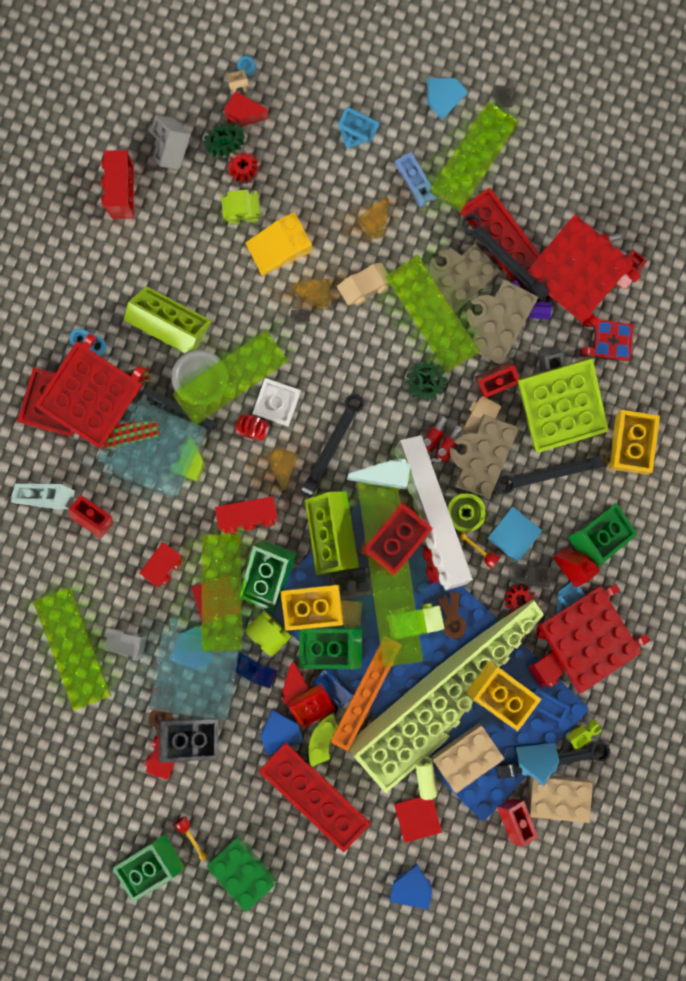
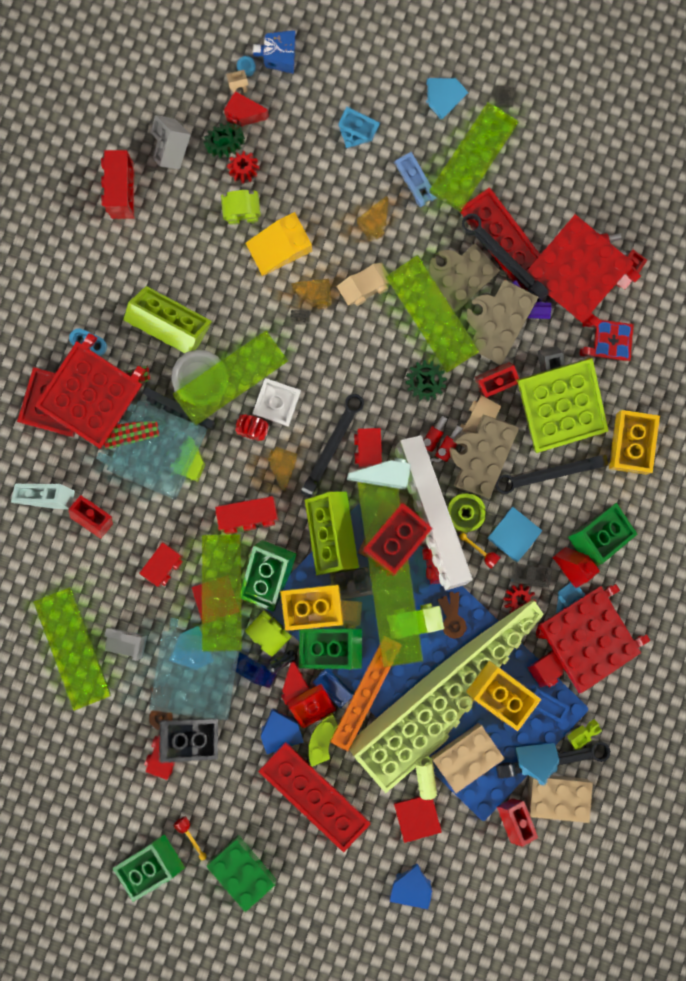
(278, 51): none -> blue torso
(281, 661): none -> black axle
(369, 447): none -> red brick

